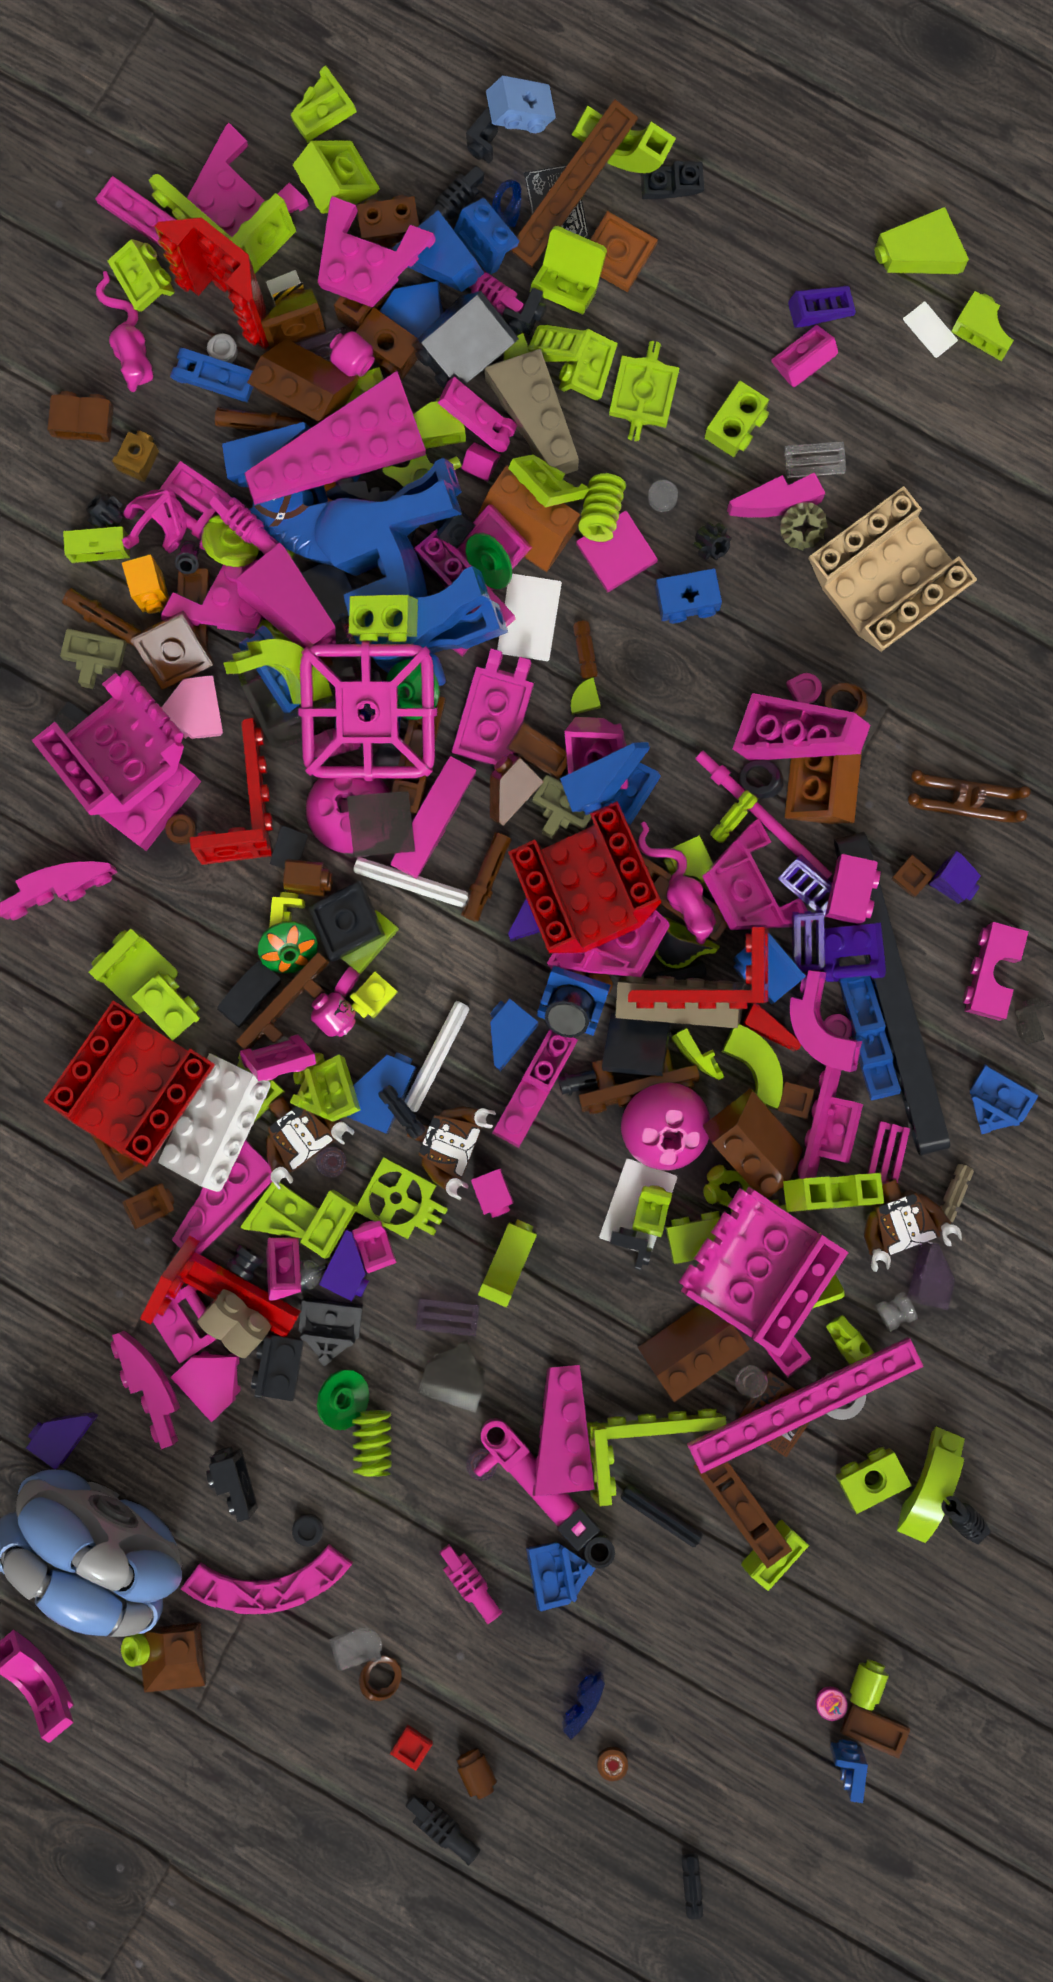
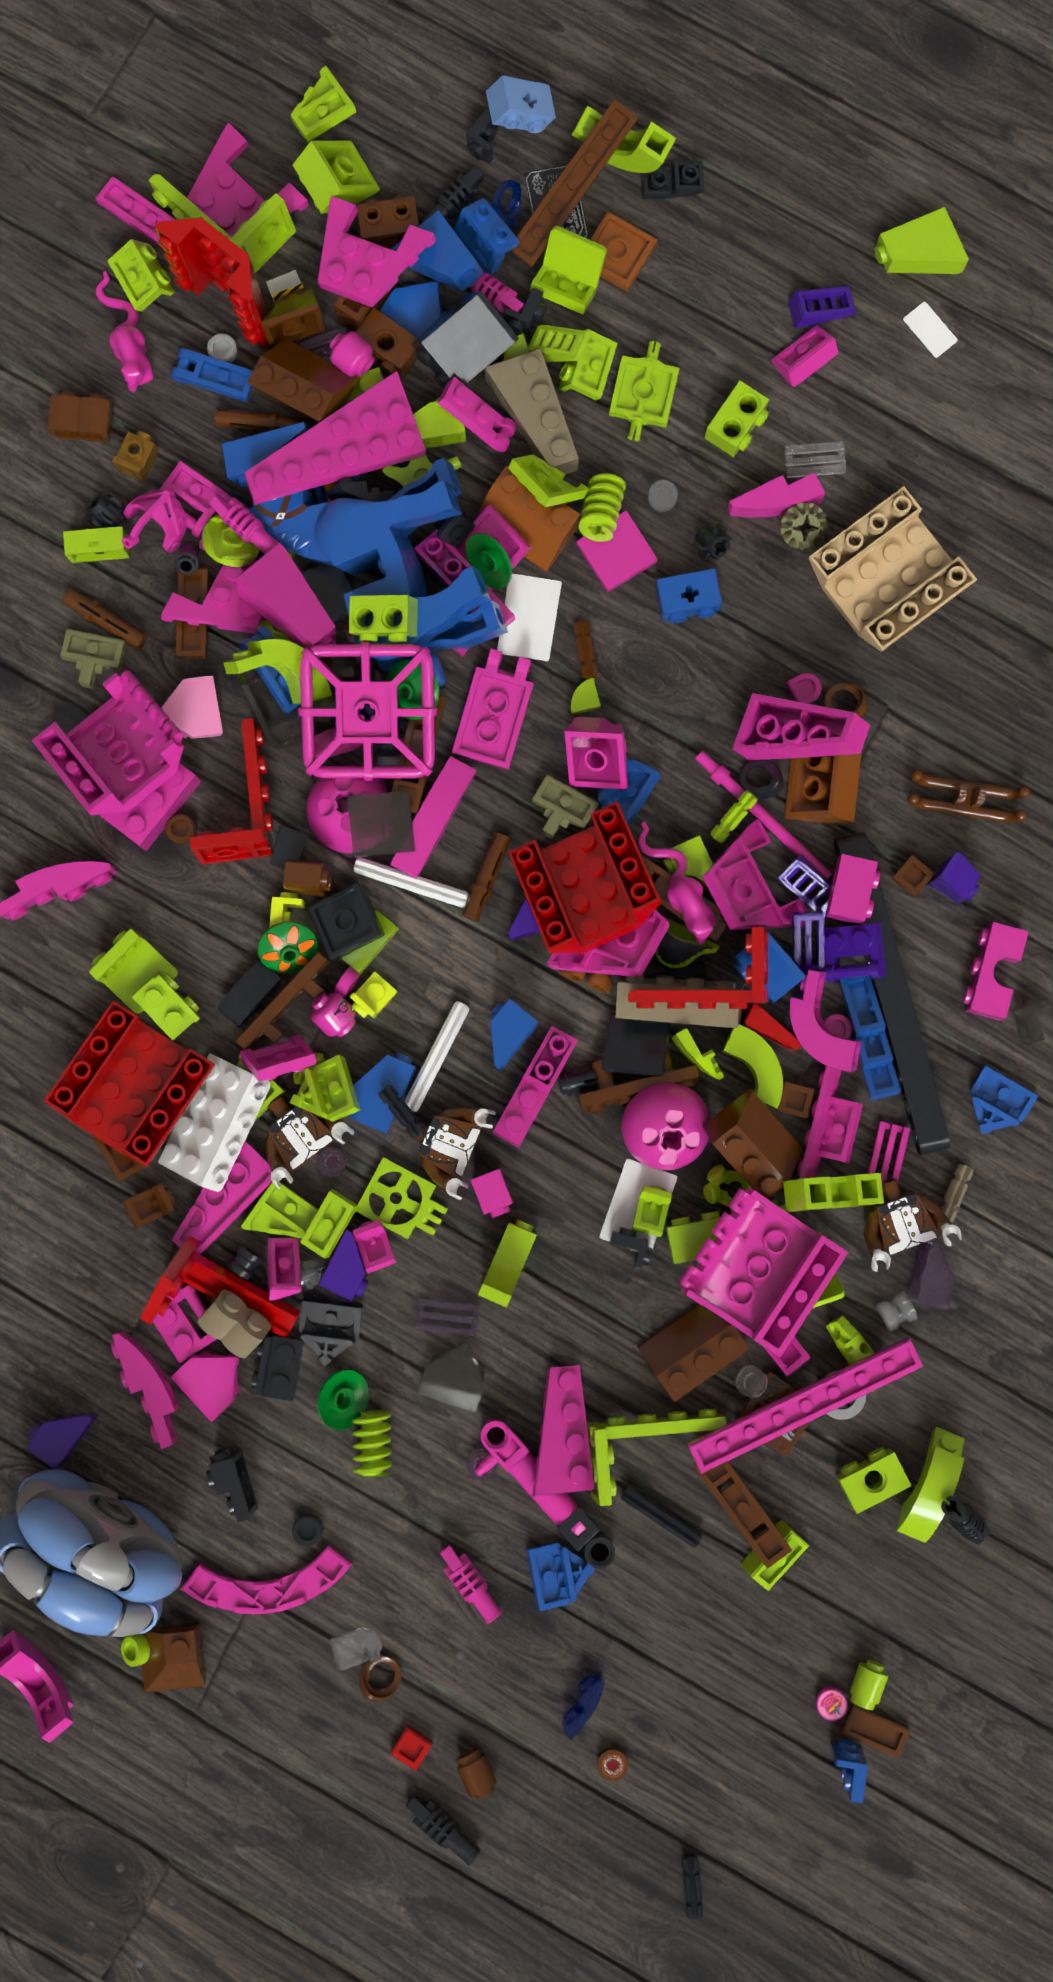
(146, 584): light orange brick -> none
(172, 650): tile -> none
(480, 461): dark pink slope -> none
(510, 787): slope -> none
(538, 751): reddish brown tile -> none
(569, 1008): piece -> none
(602, 779): blue slope -> none
(981, 327): lime arch -> none

